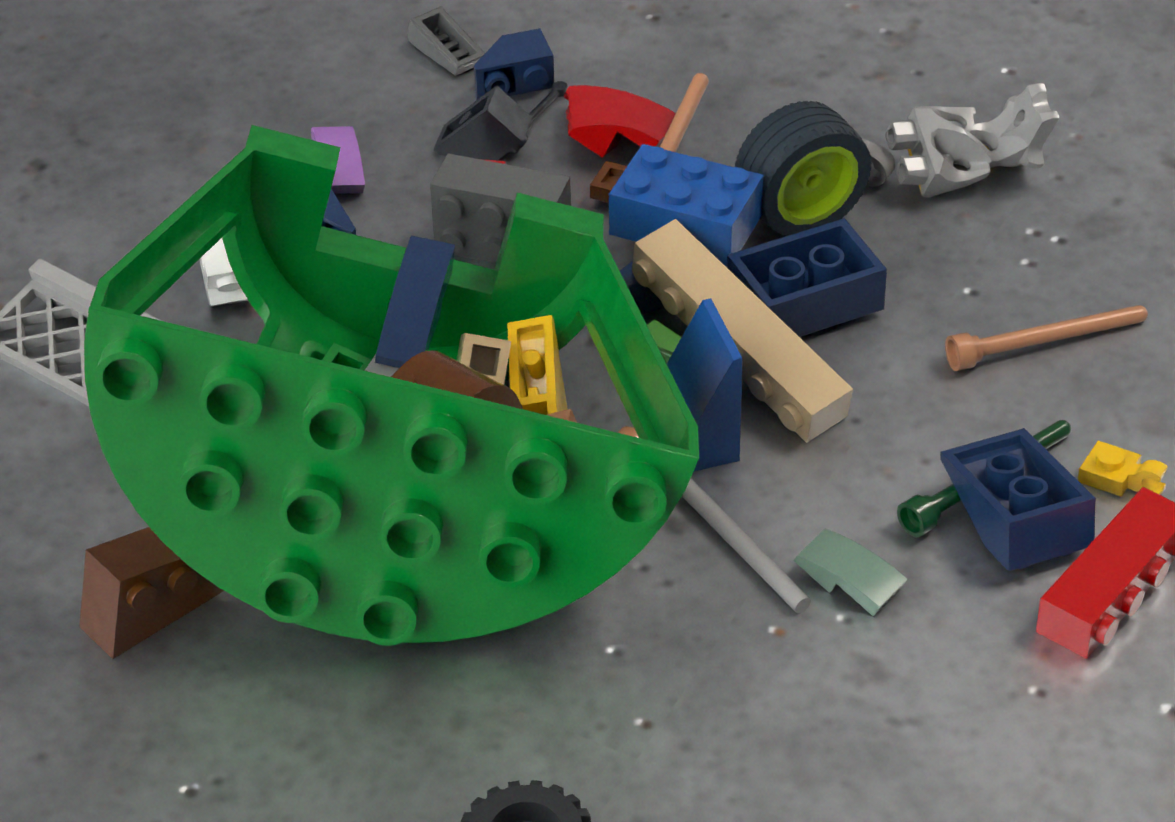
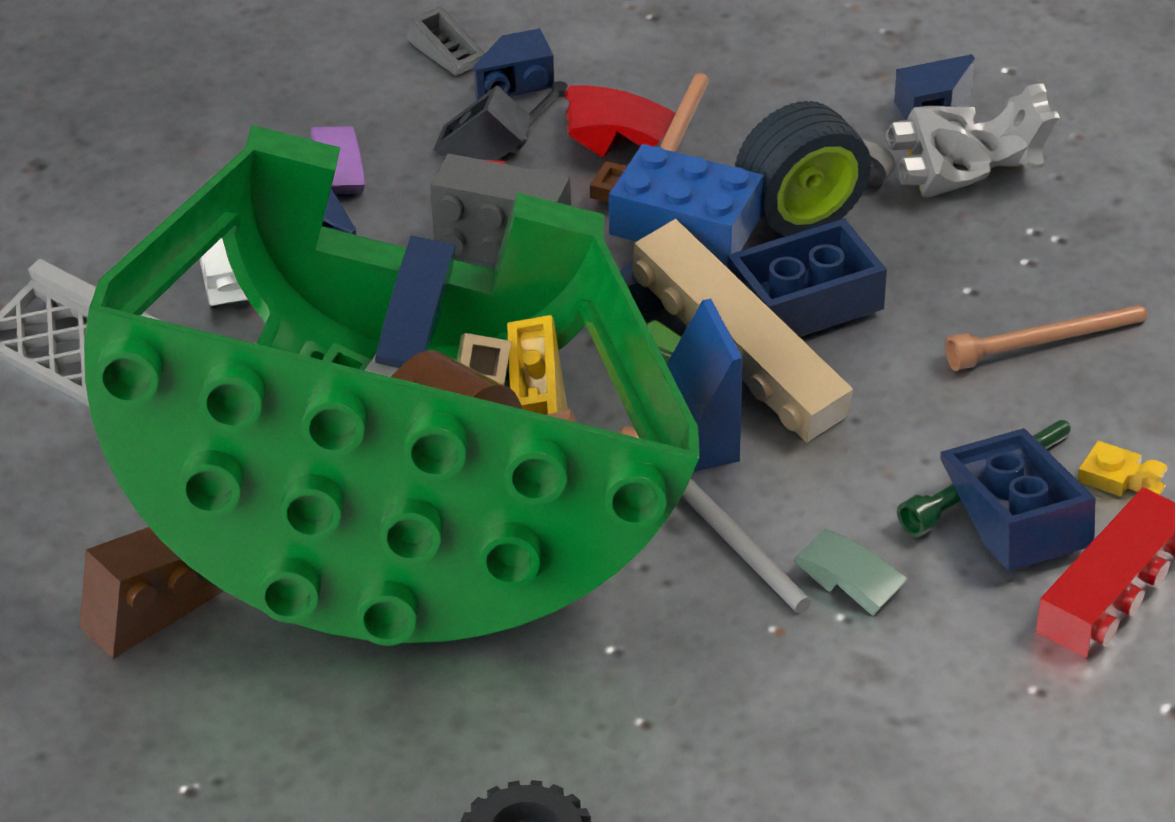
(934, 84): none -> dark blue slope

